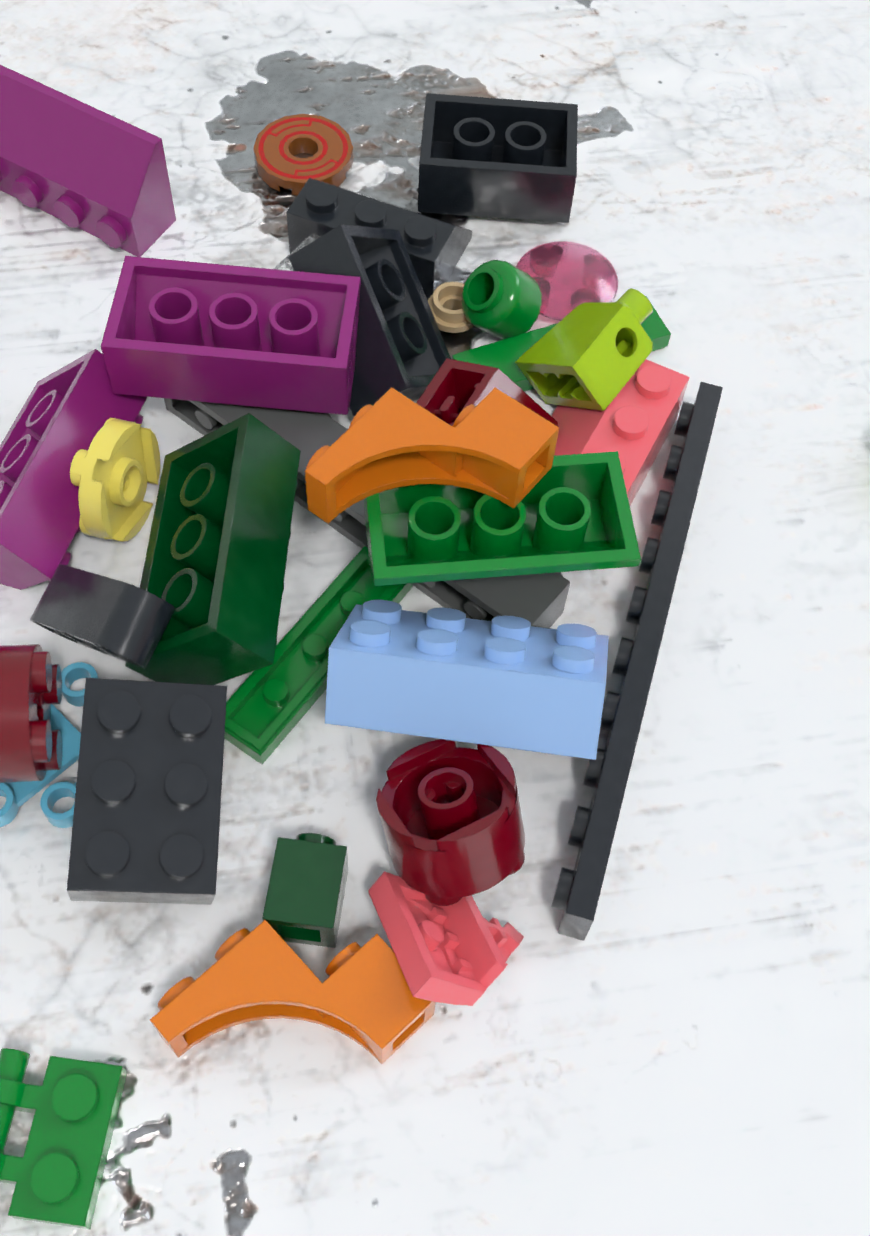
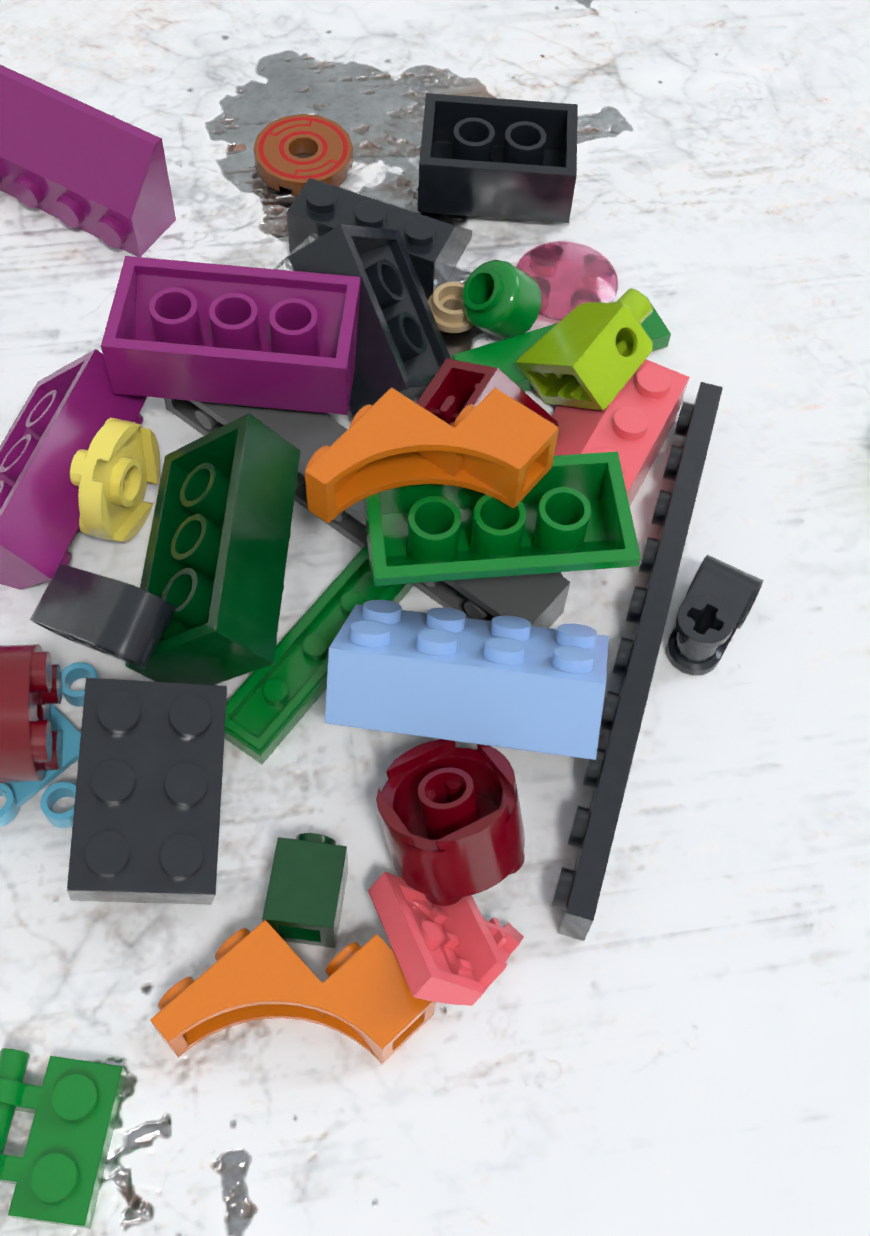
(710, 615): none -> black piece

